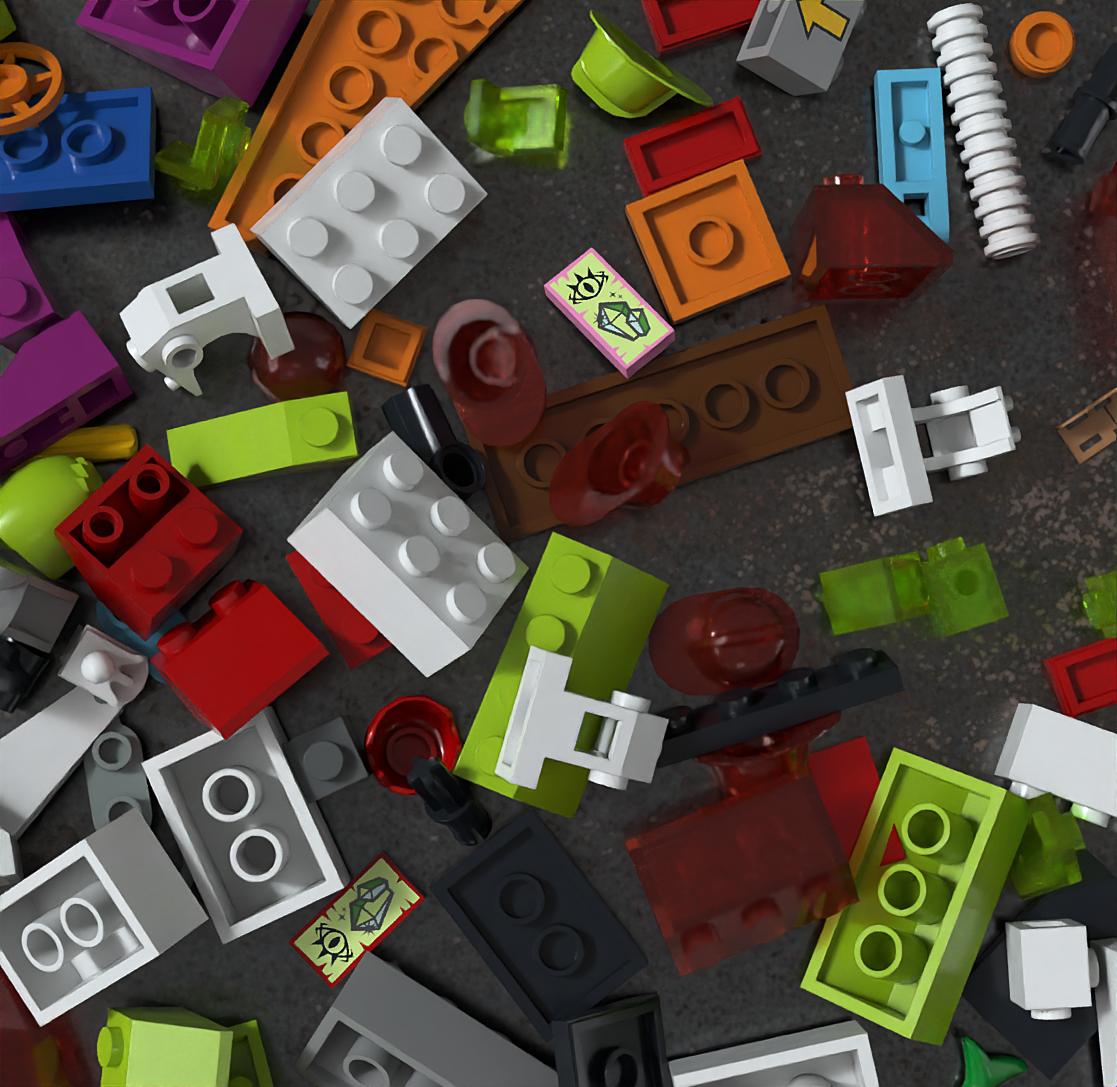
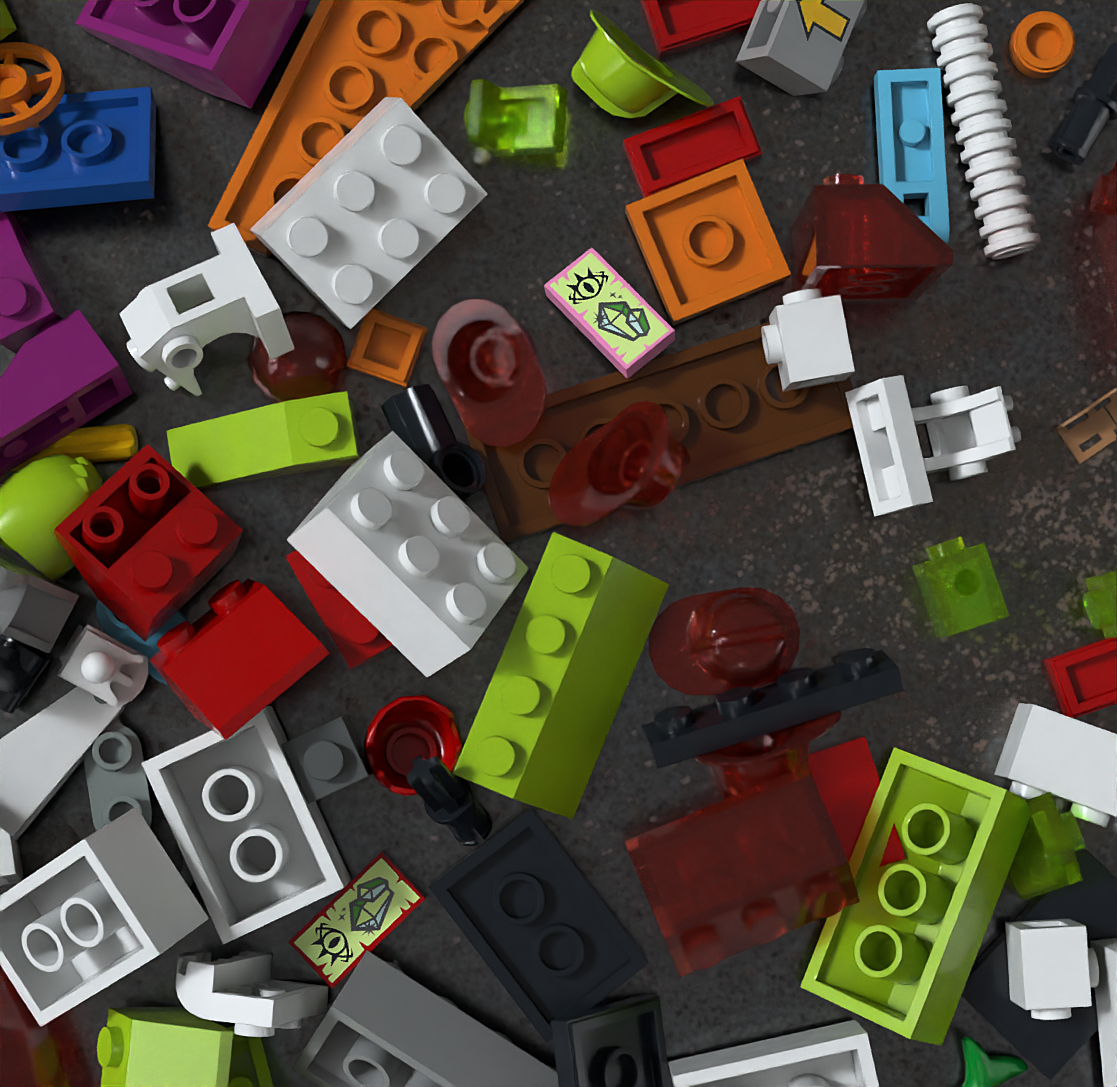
(219, 145): clear neon green bracket -> none
(243, 993): none -> white slope
(549, 721): white tile -> none
(808, 340): none -> white brick
(875, 593): clear neon green brick -> none

